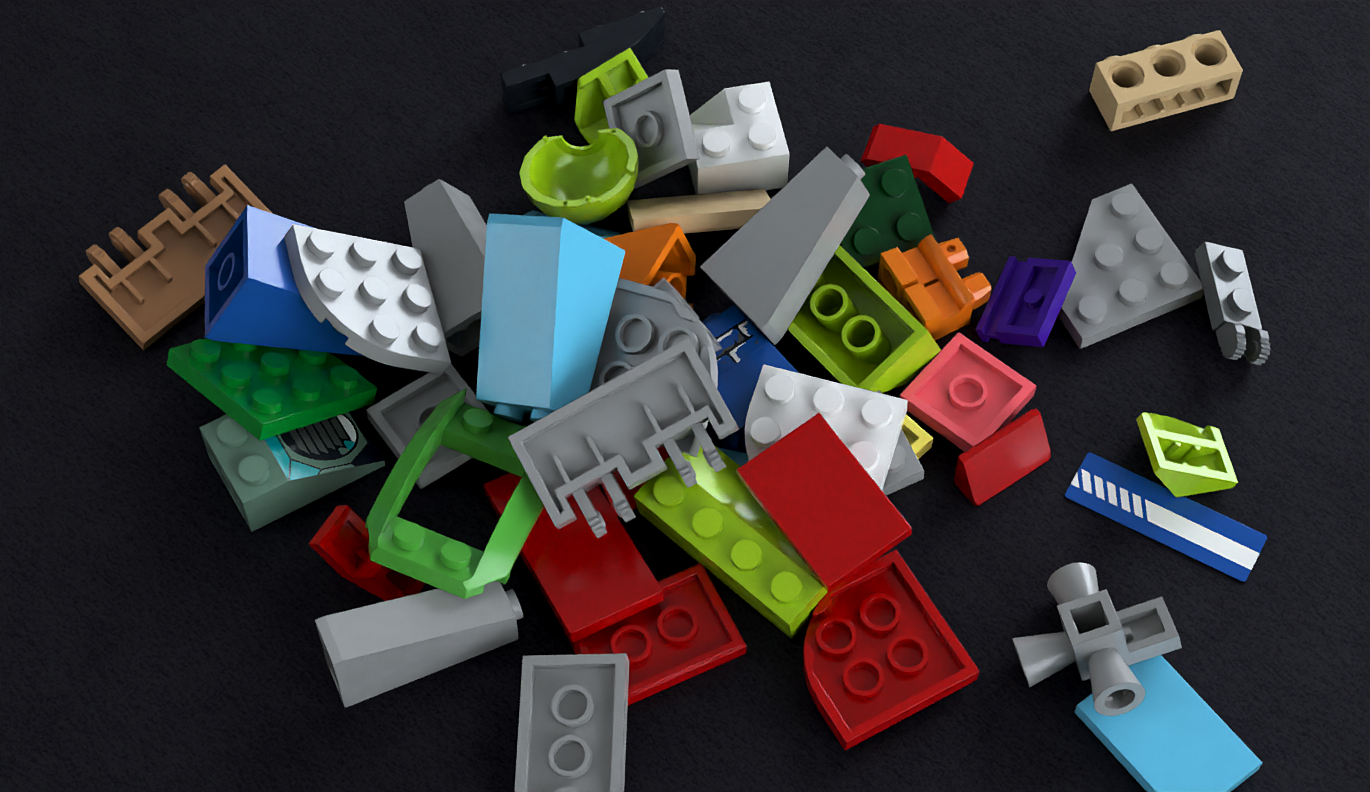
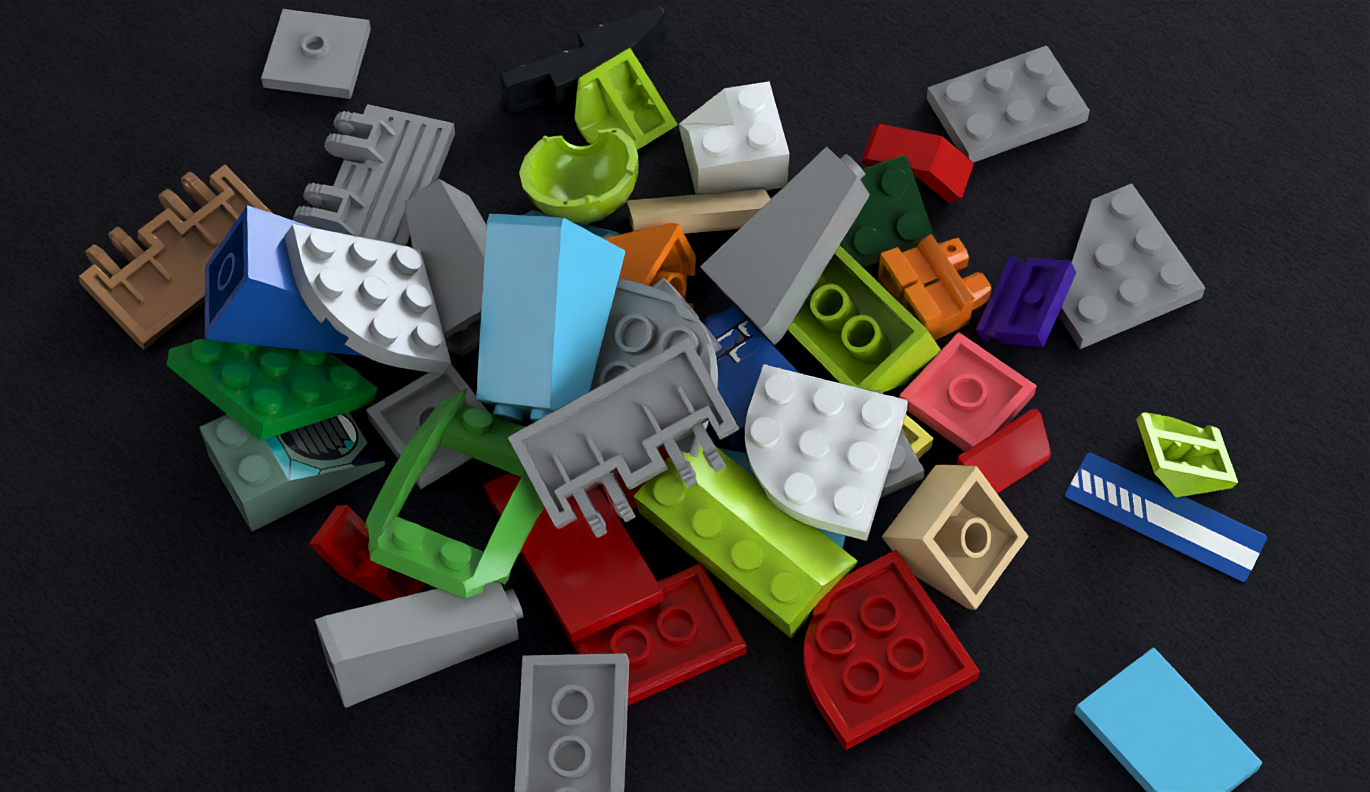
(316, 54): none -> light grey plate
(398, 158): none -> light grey hinge
(658, 122): light grey plate -> none
(824, 502): red tile -> none
(956, 533): none -> tan slope
(1007, 104): none -> light grey plate
(1098, 639): light grey brick -> none
(1165, 80): tan brick -> none
(1232, 303): dark grey hinge -> none

